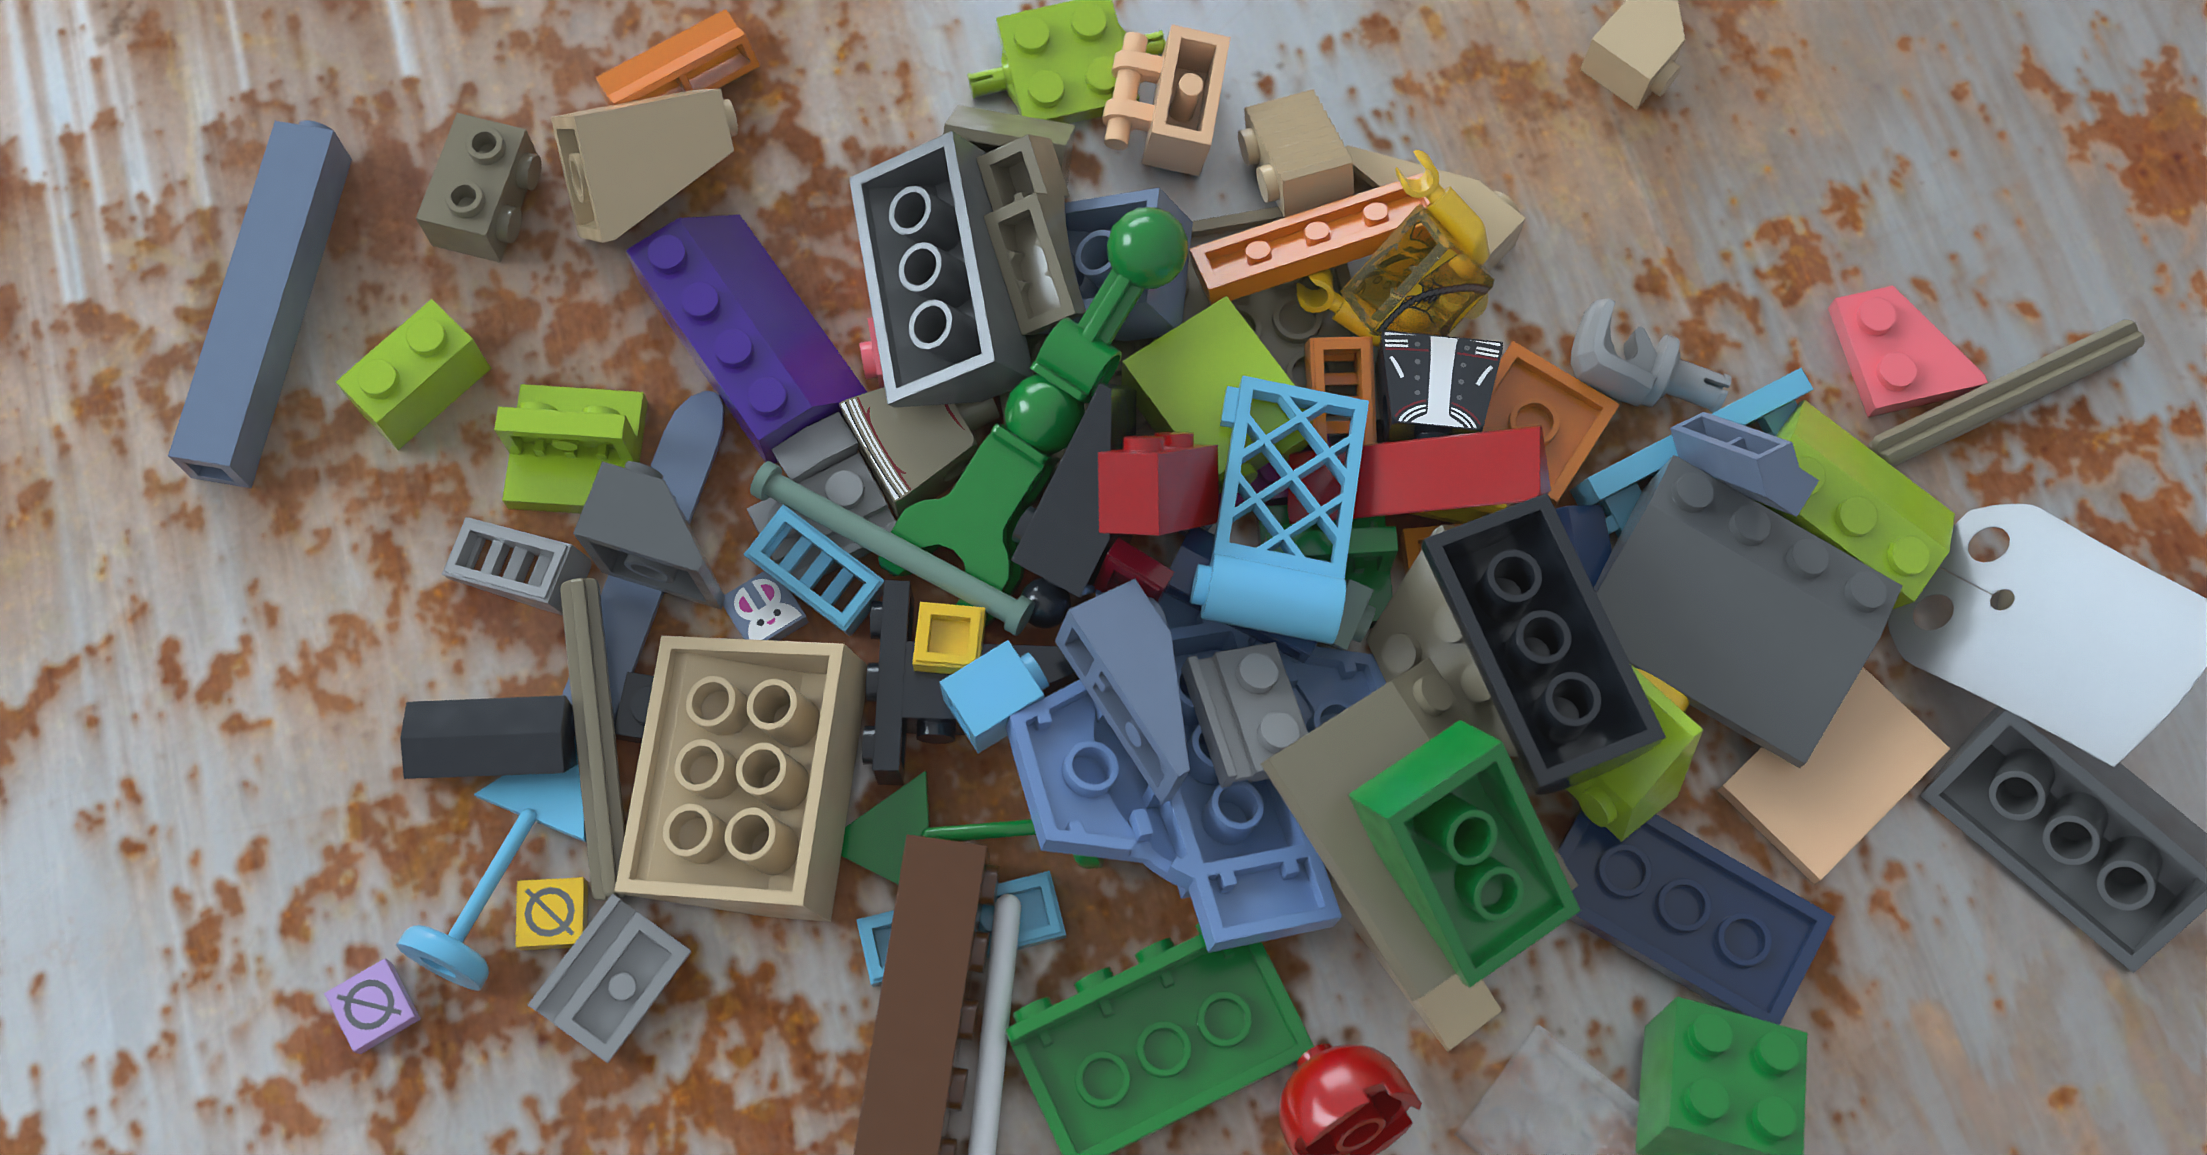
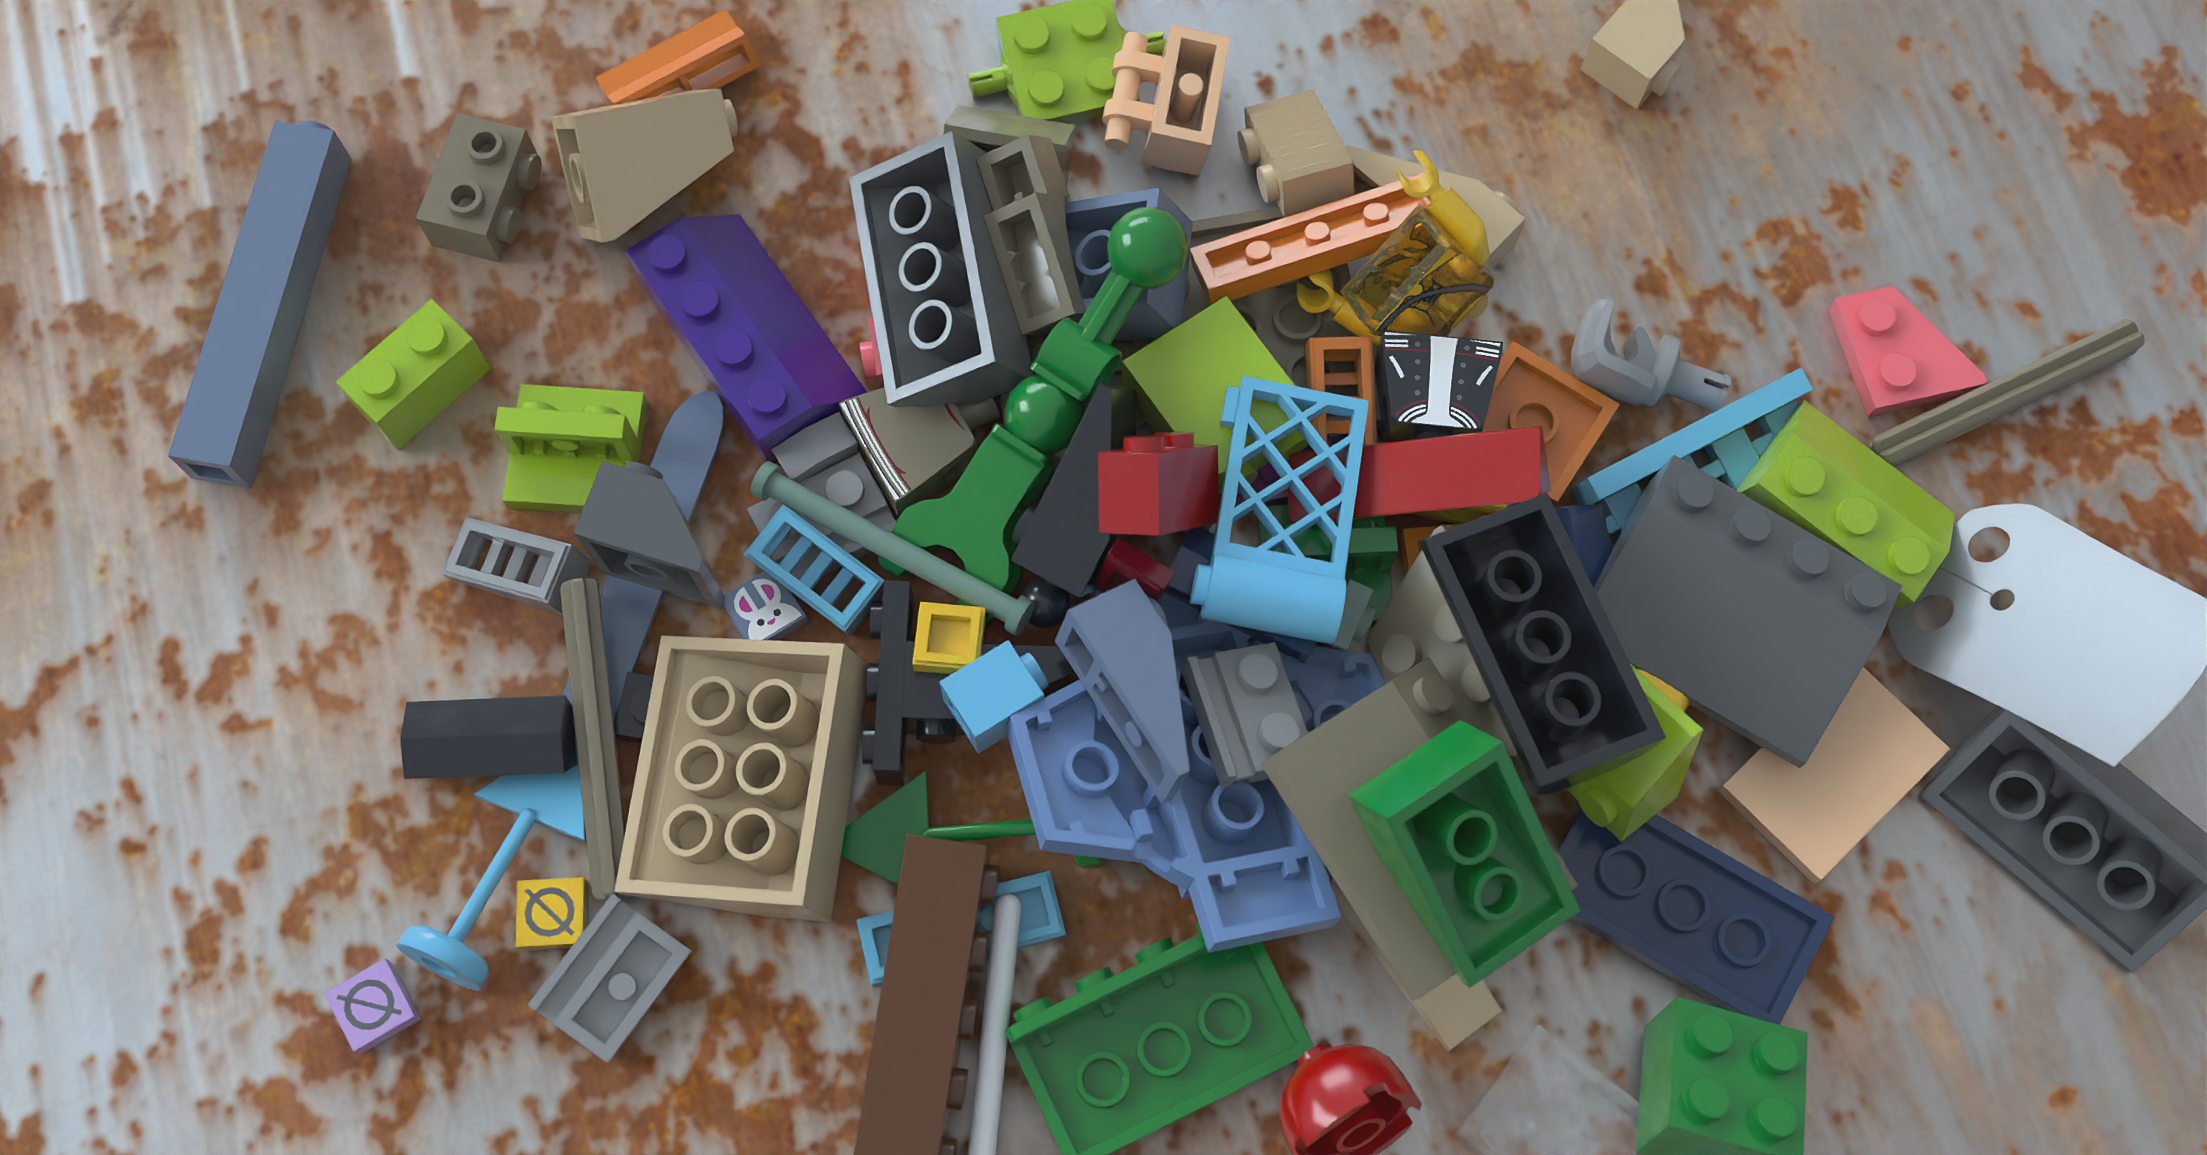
(1745, 460): sand blue piece -> none

